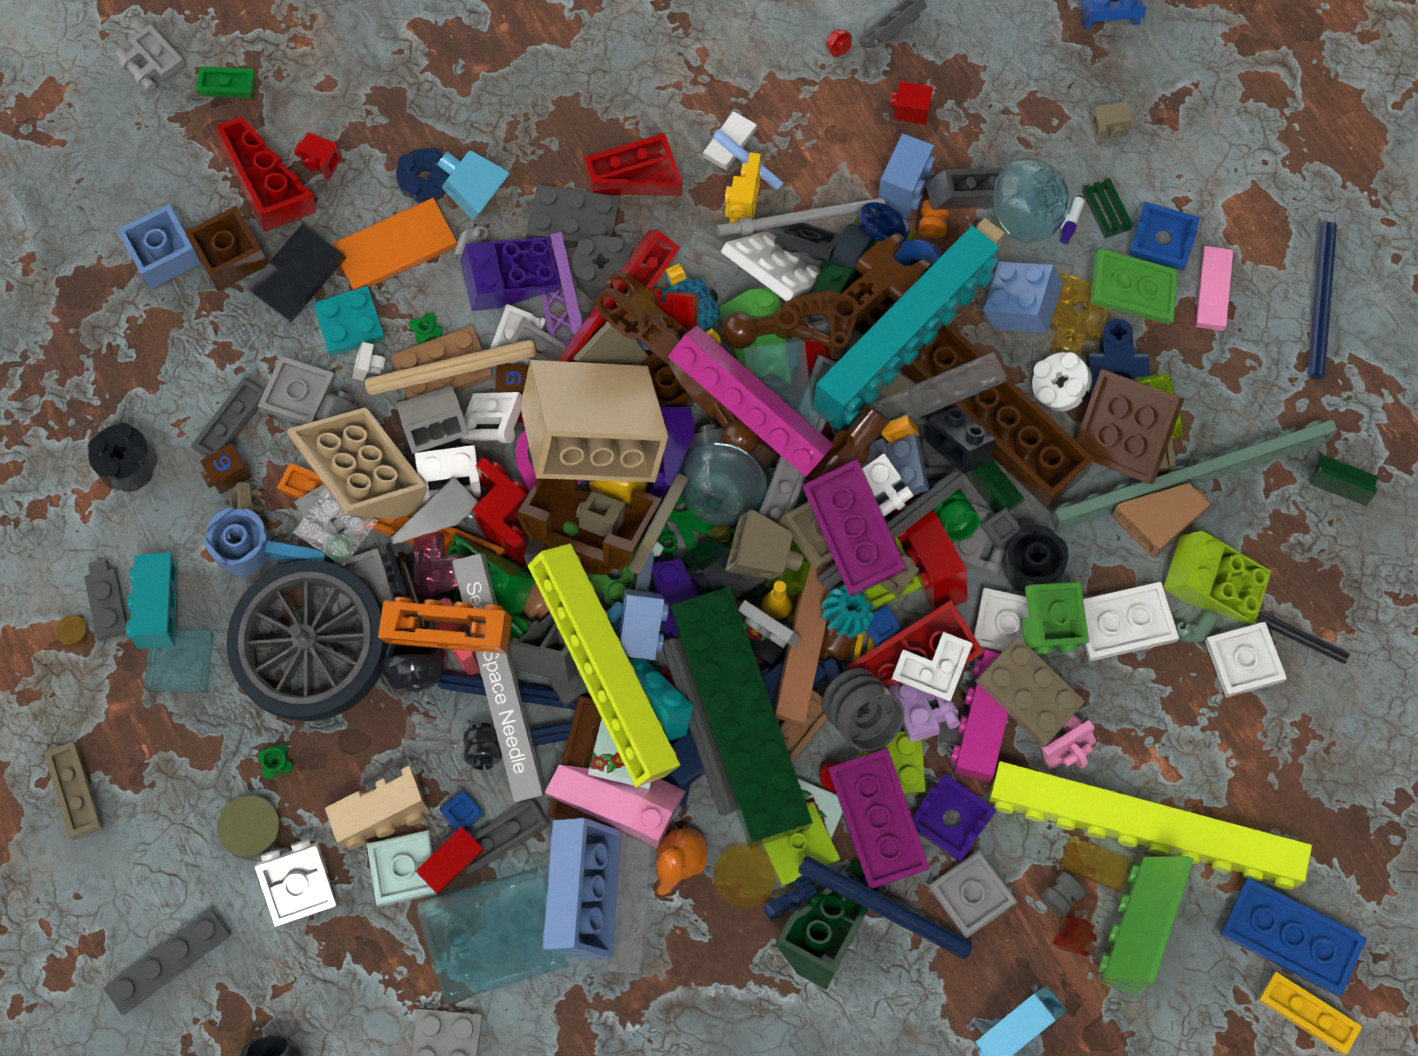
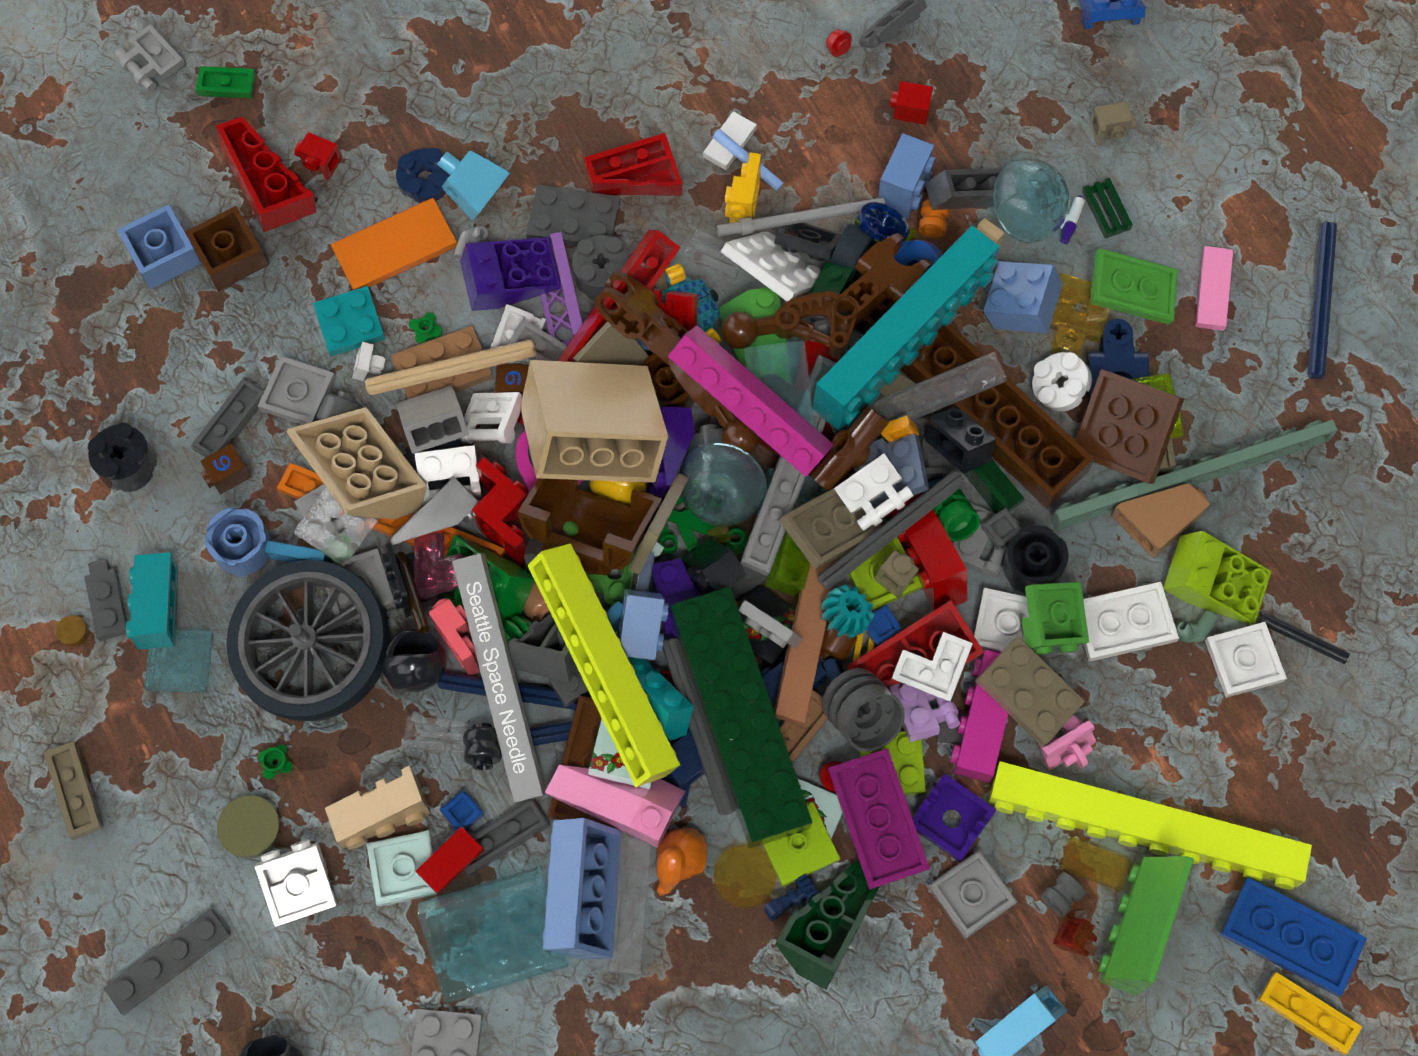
(241, 497): dark tan tile -> none
(296, 273): black tile -> none
(396, 620): orange brick -> none
(601, 514): dark tan brick -> none
(761, 548): dark tan torso -> none
(777, 602): yellow cone -> none
(854, 528): magenta plate -> none
(885, 907): dark blue axle -> none
(1178, 224): blue piece -> none
(1344, 480): dark green panel -> none

